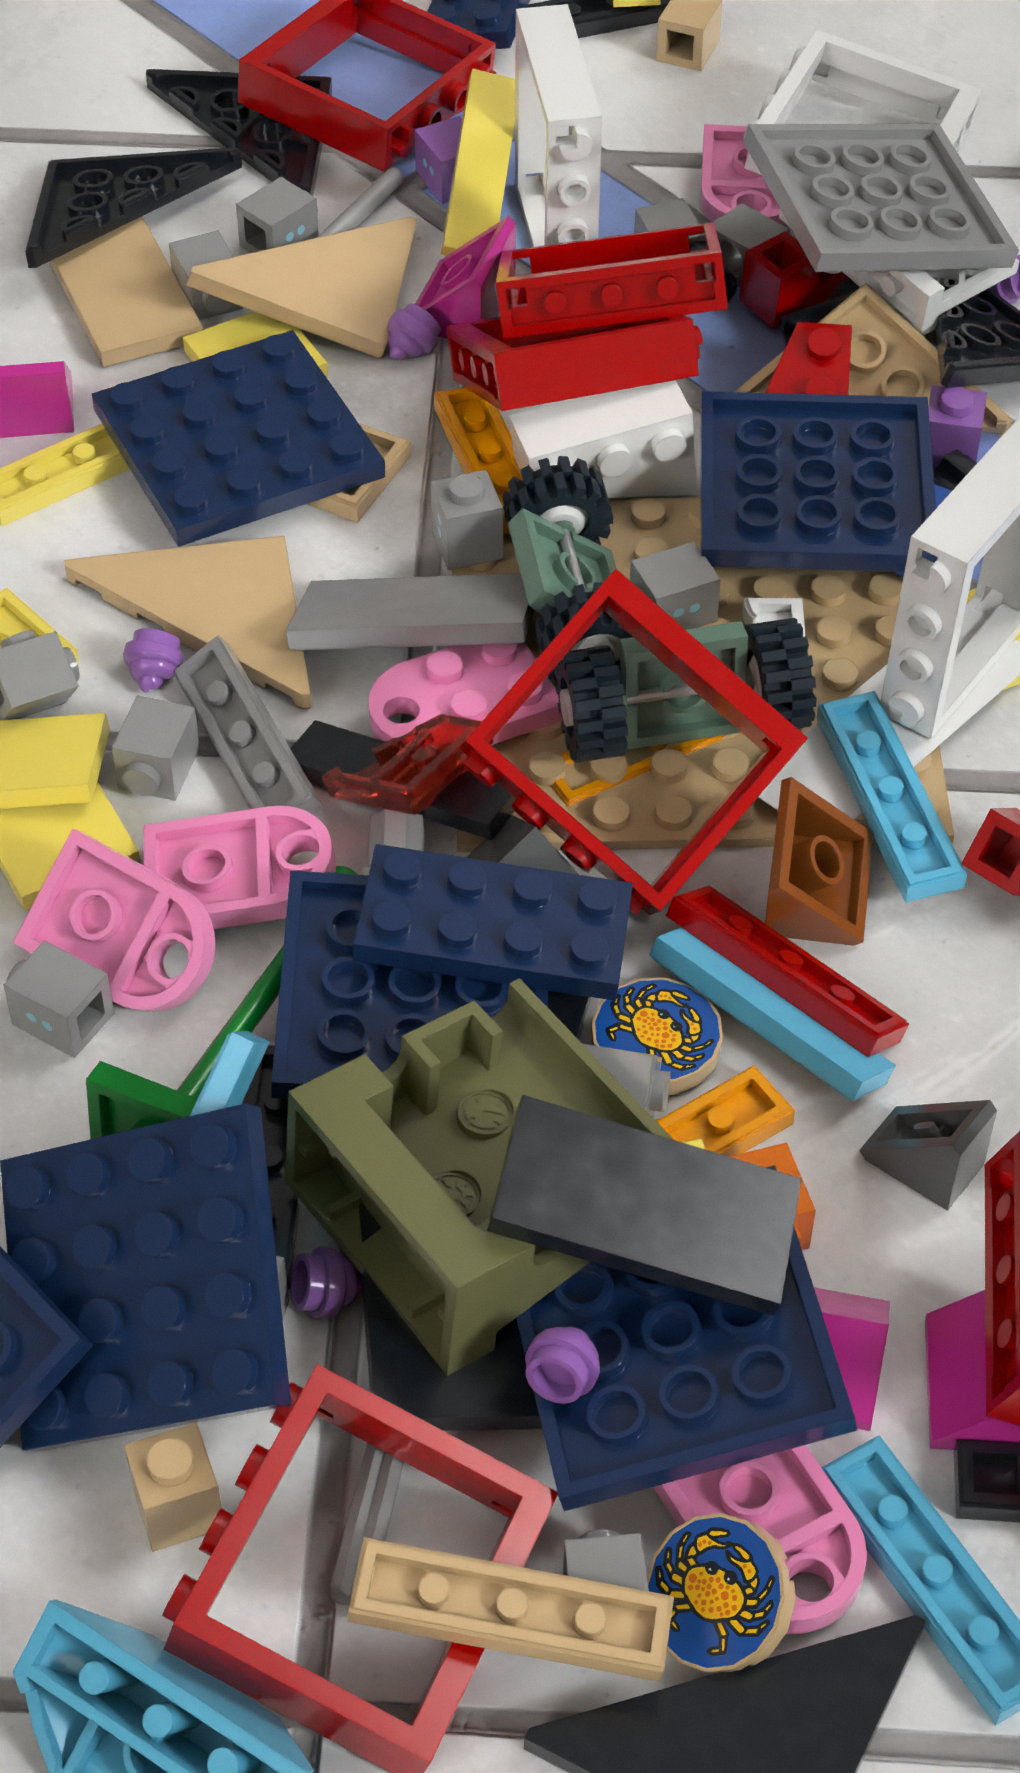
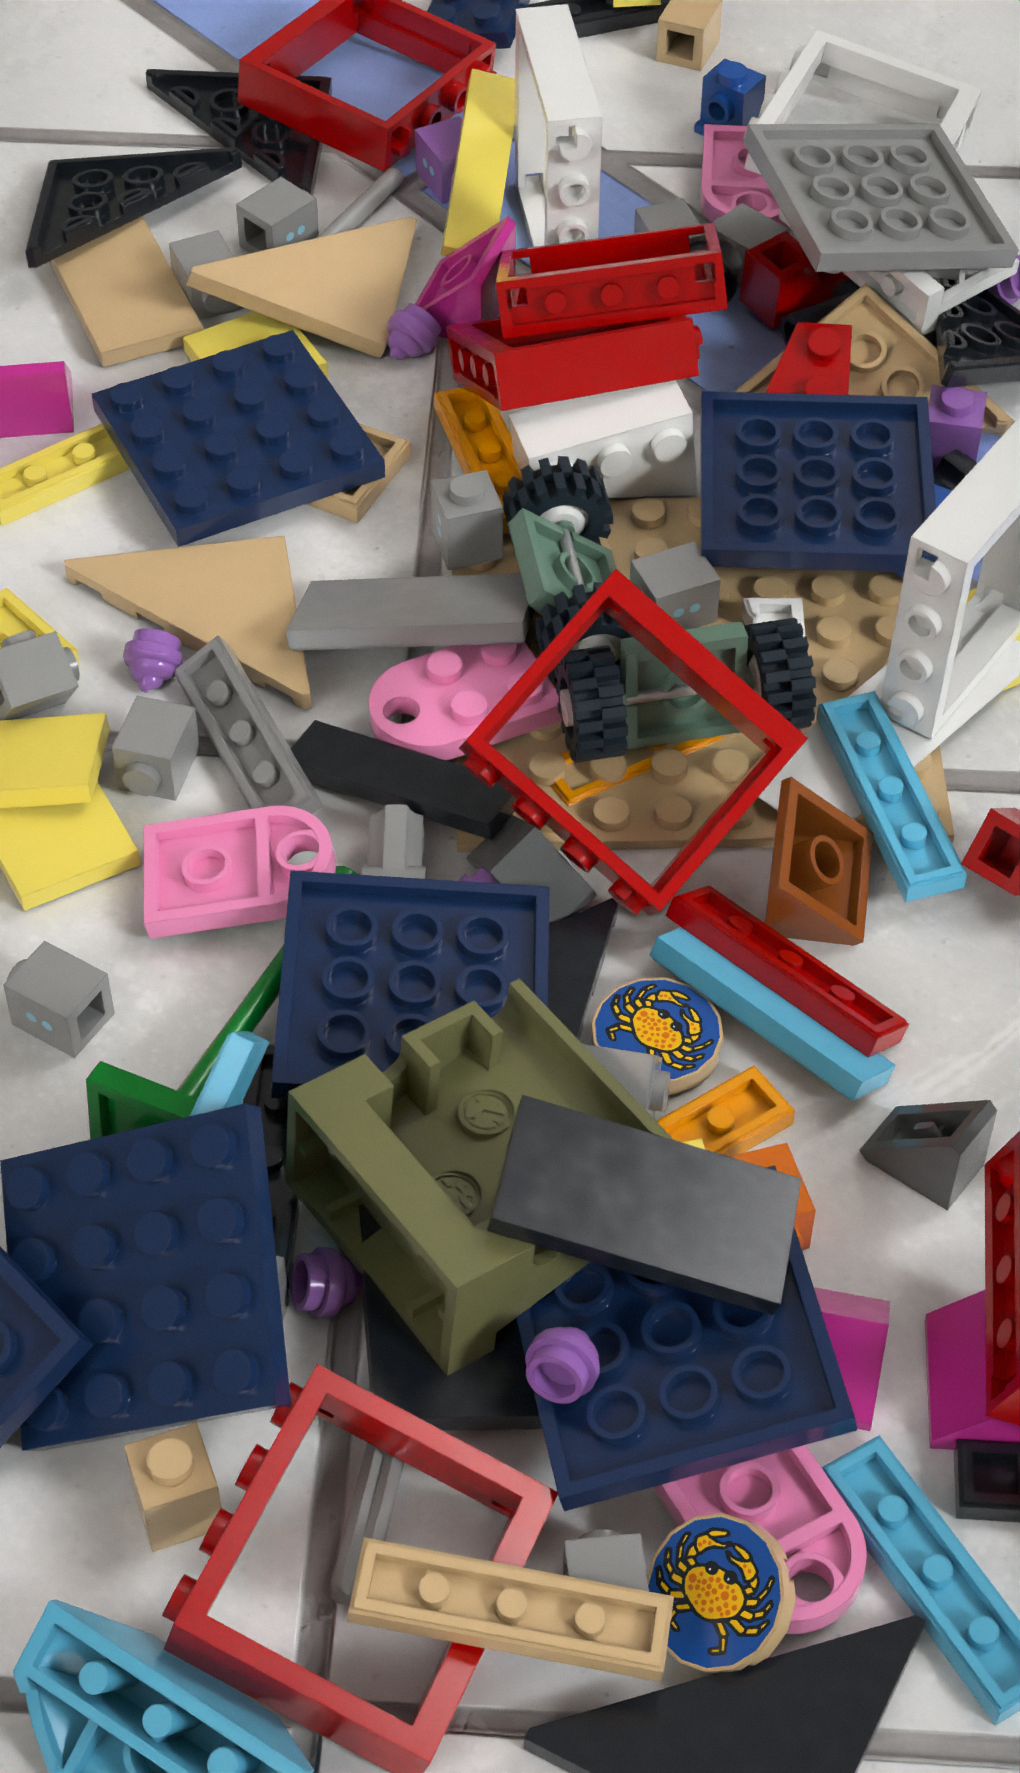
(121, 923): bright pink plate -> none
(408, 767): clear red wing -> none
(493, 922): dark blue plate -> none
(730, 95): none -> blue brick

